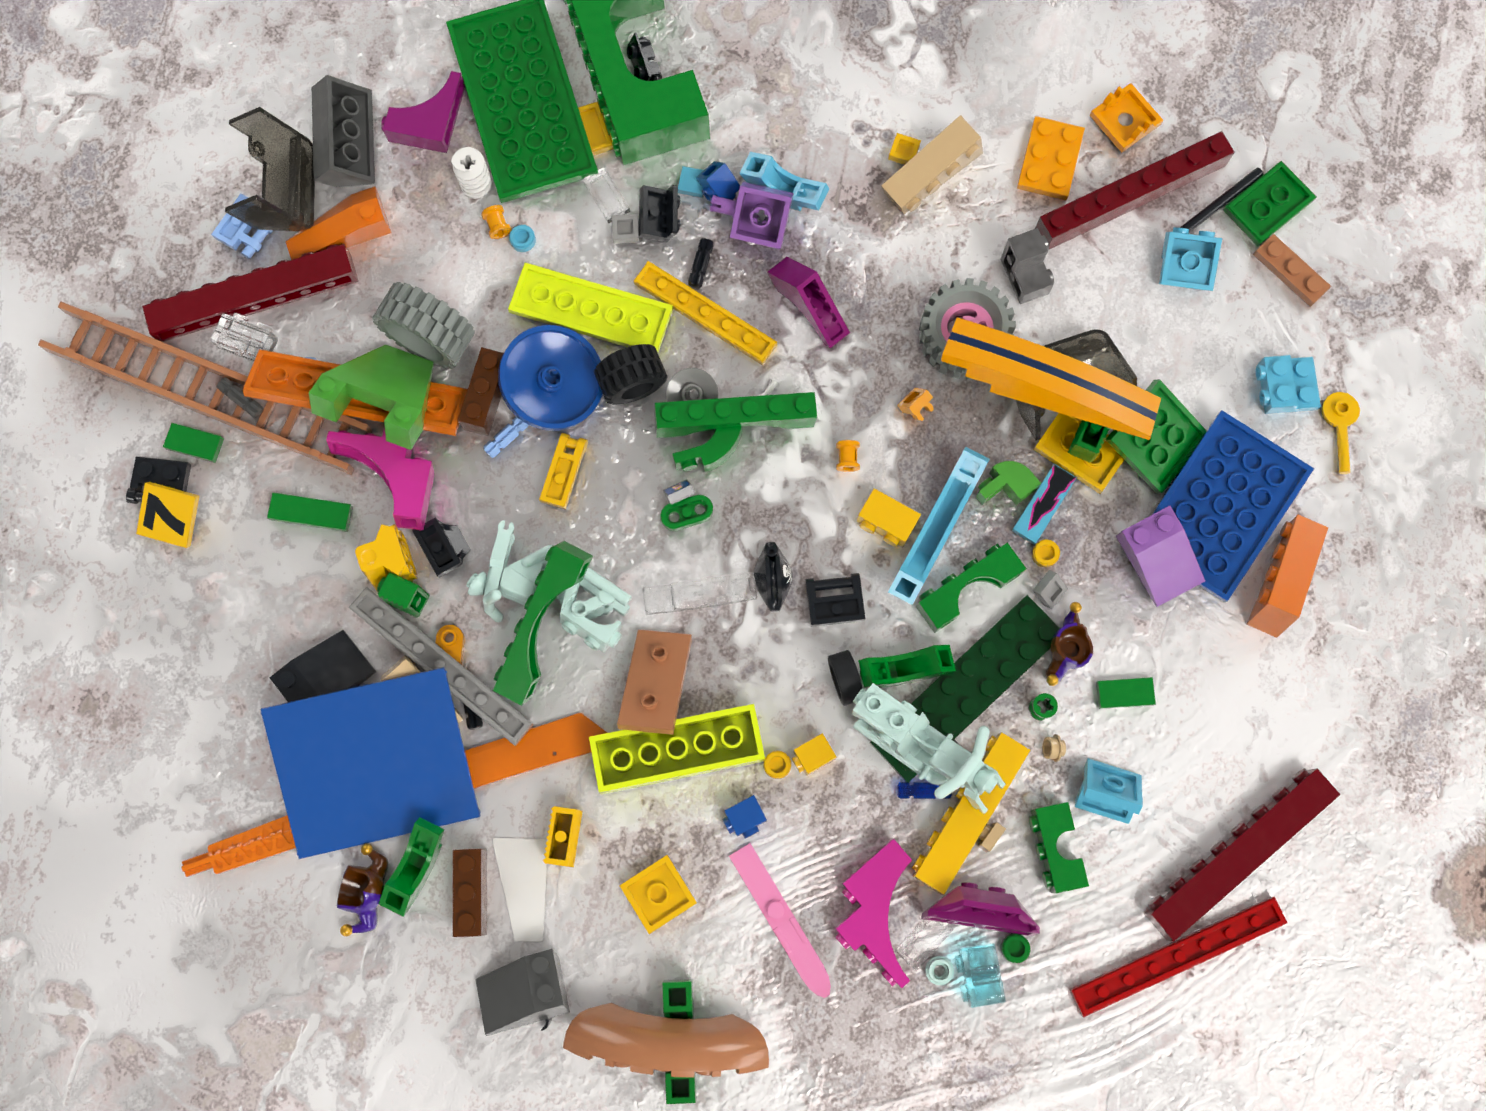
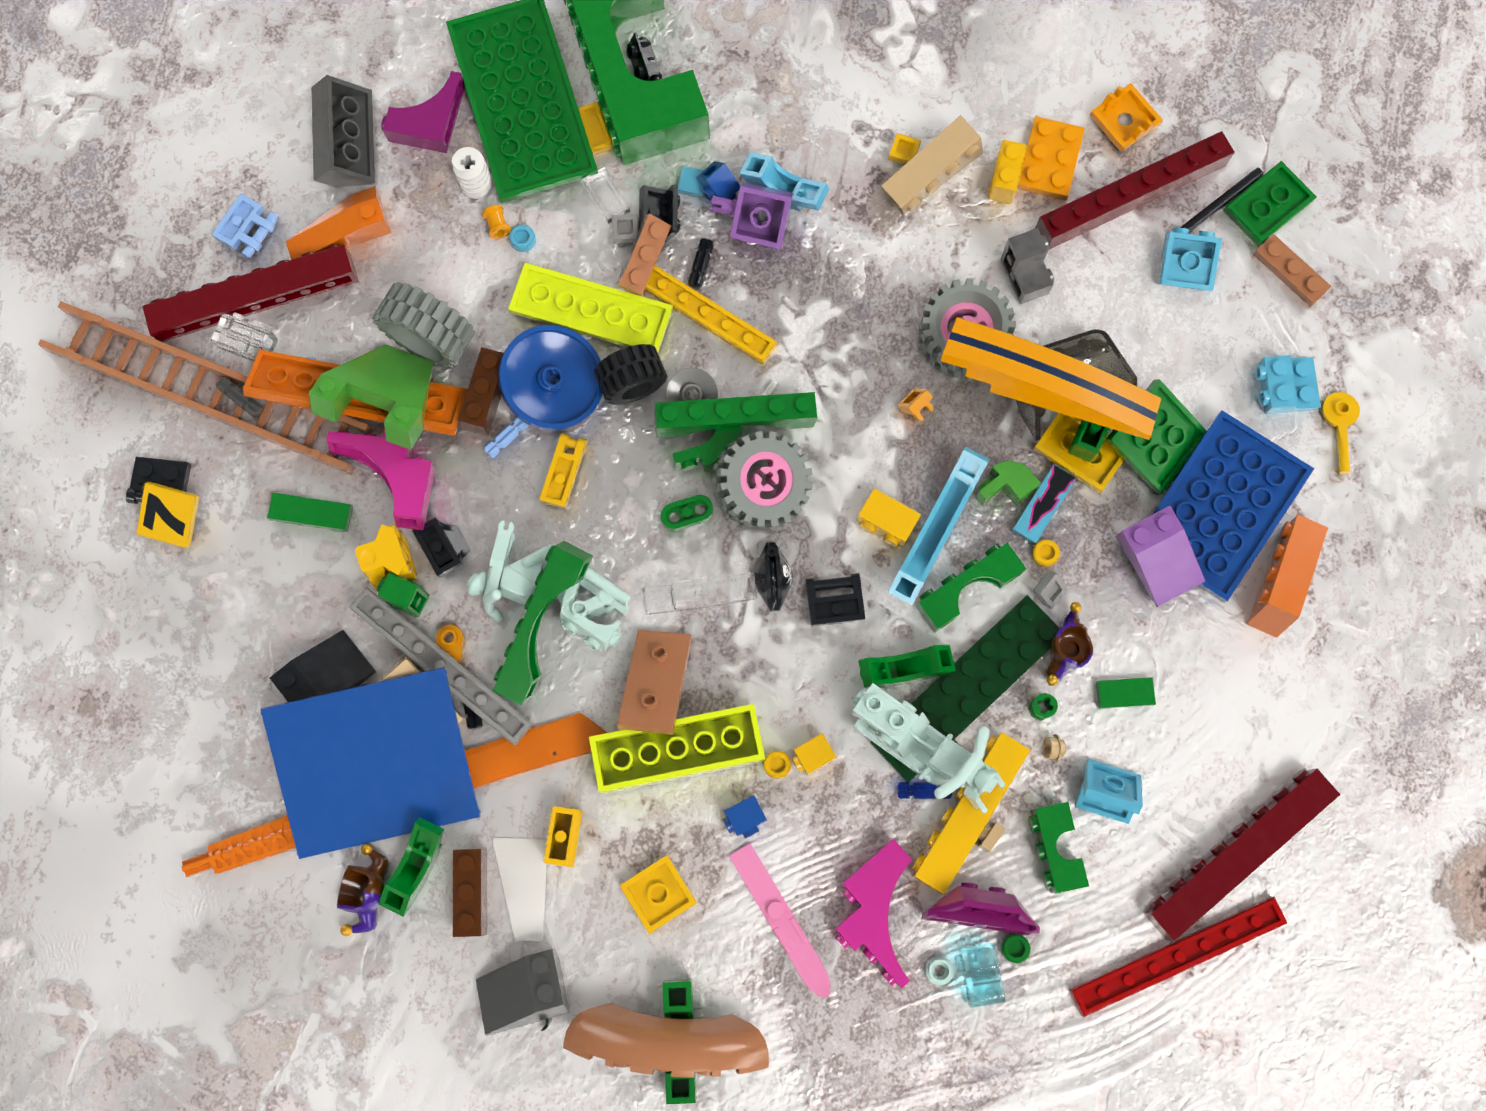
(193, 442): green tile -> none
(286, 174): clear smoke windscreen -> none
(643, 255): none -> nougat plate
(679, 492): tile -> none
(745, 502): none -> light grey wheel
(811, 297): magenta arch -> none
(845, 676): black tyre -> none
(847, 456): light orange bush -> none
(1007, 171): none -> yellow brick

